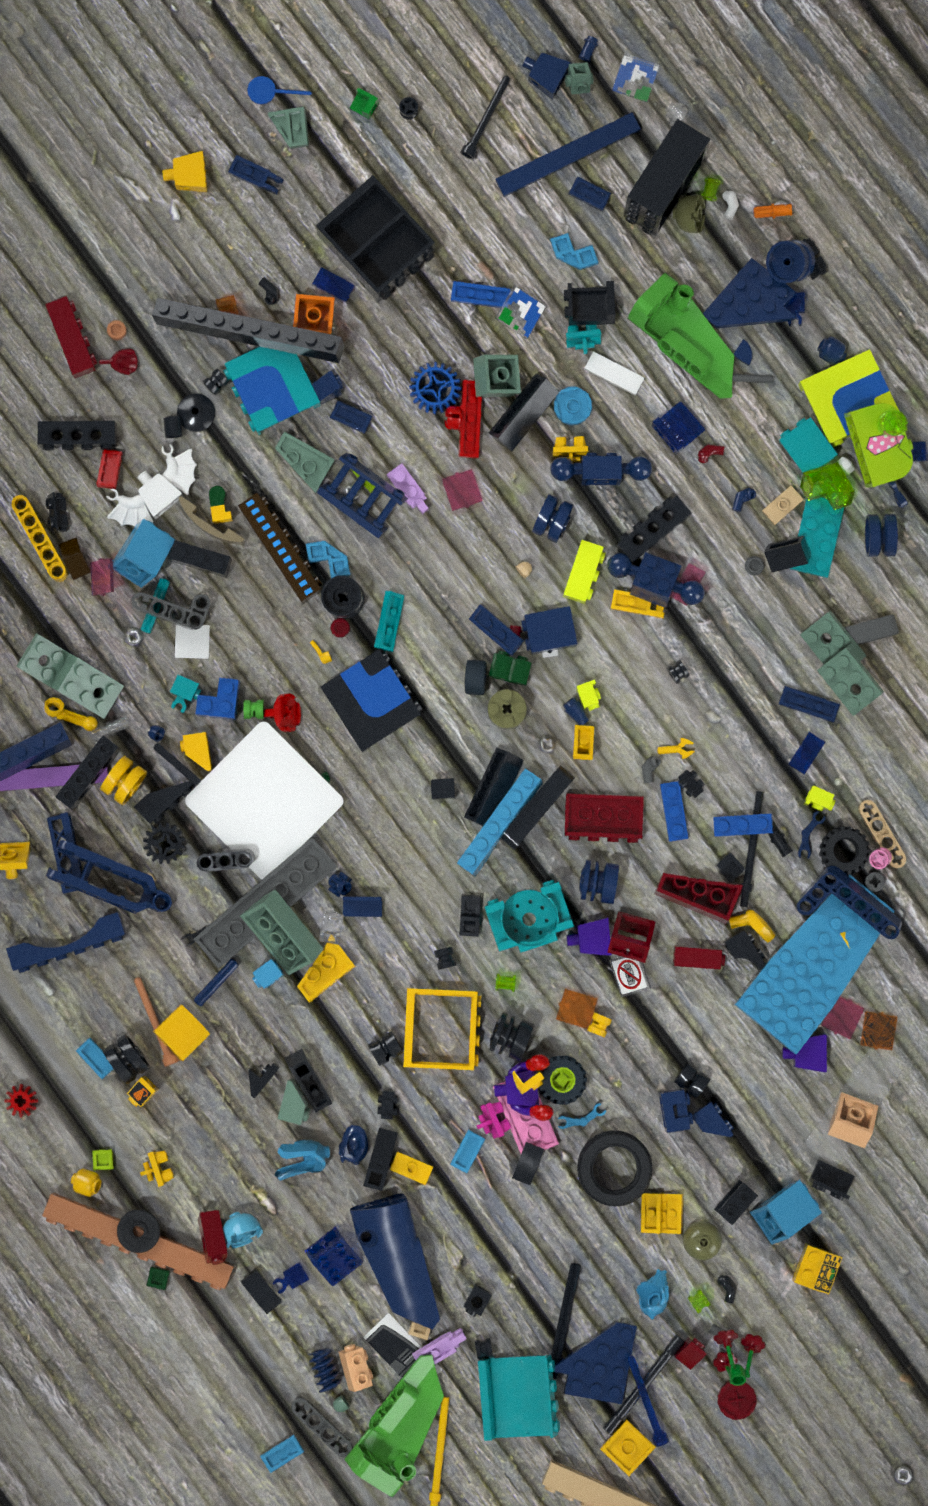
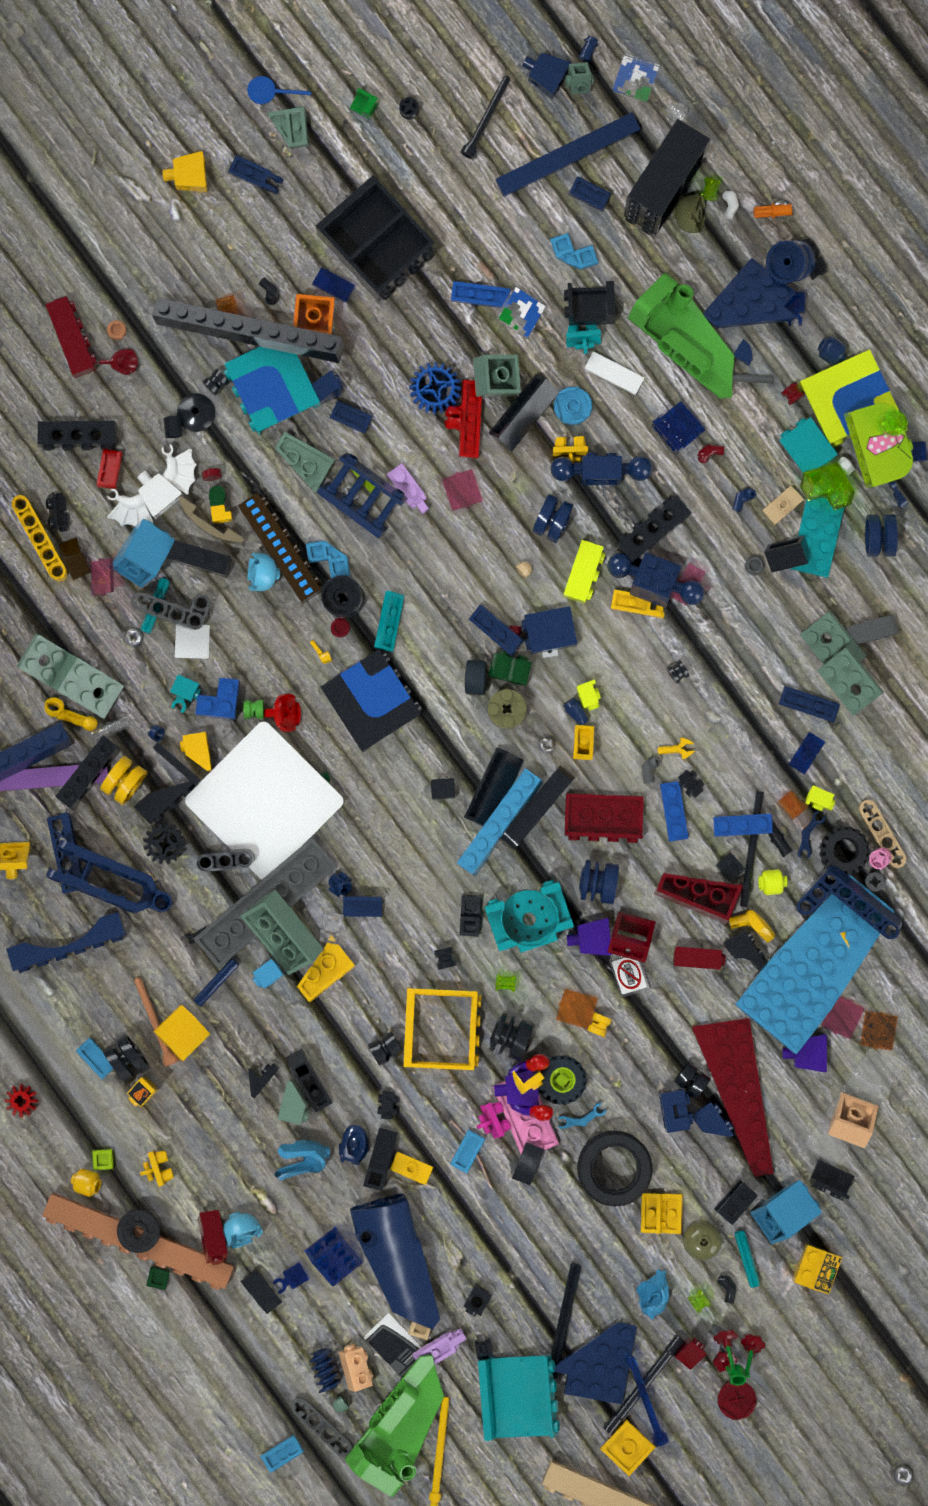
(211, 474): none -> dark red tile
(262, 572): none -> medium azure cylinder
(733, 1066): none -> dark red wing
(747, 1259): none -> teal axle
(772, 882): none -> neon yellow head
(792, 393): none -> dark red wheel
(792, 805): none -> clear orange panel

